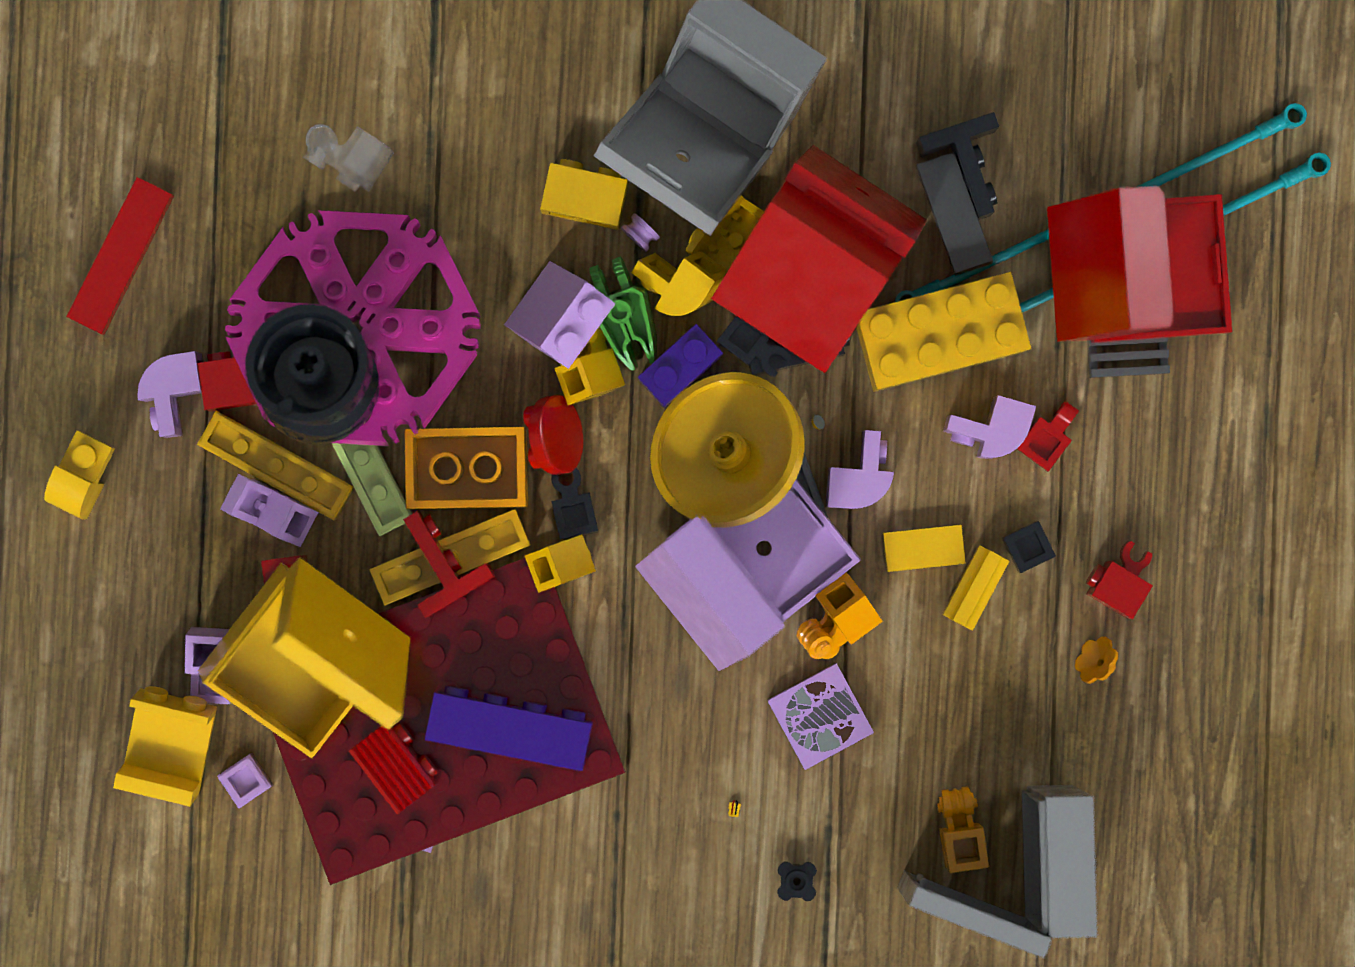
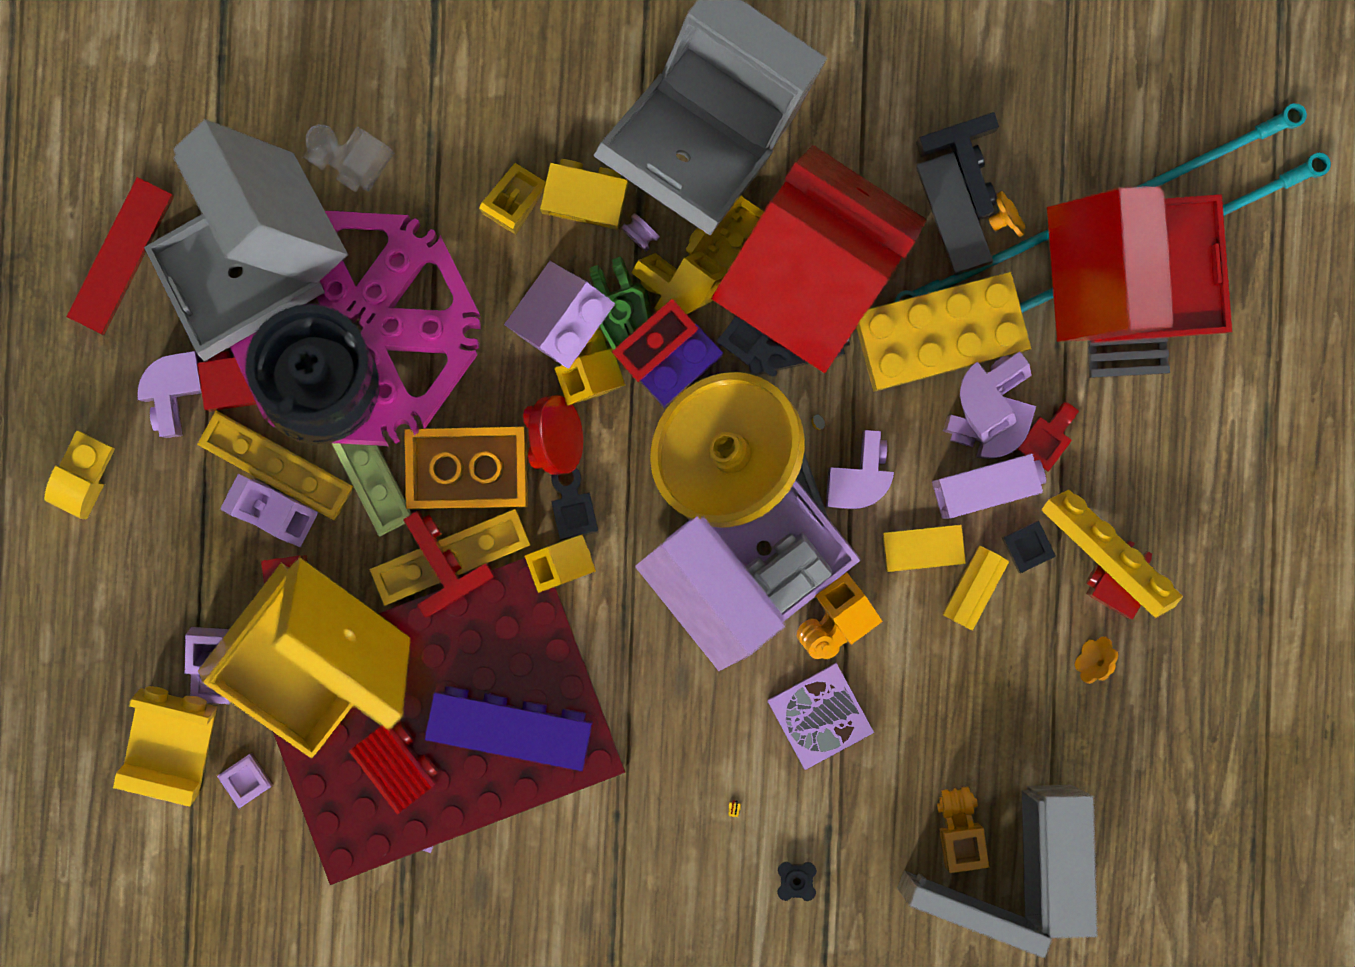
(253, 217): none -> light grey container
(513, 198): none -> yellow slope
(655, 340): none -> red brick
(790, 571): none -> light grey brick
(983, 395): none -> lavender brick
(989, 486): none -> lavender brick
(1007, 215): none -> light orange plant
(1112, 553): none -> yellow plate

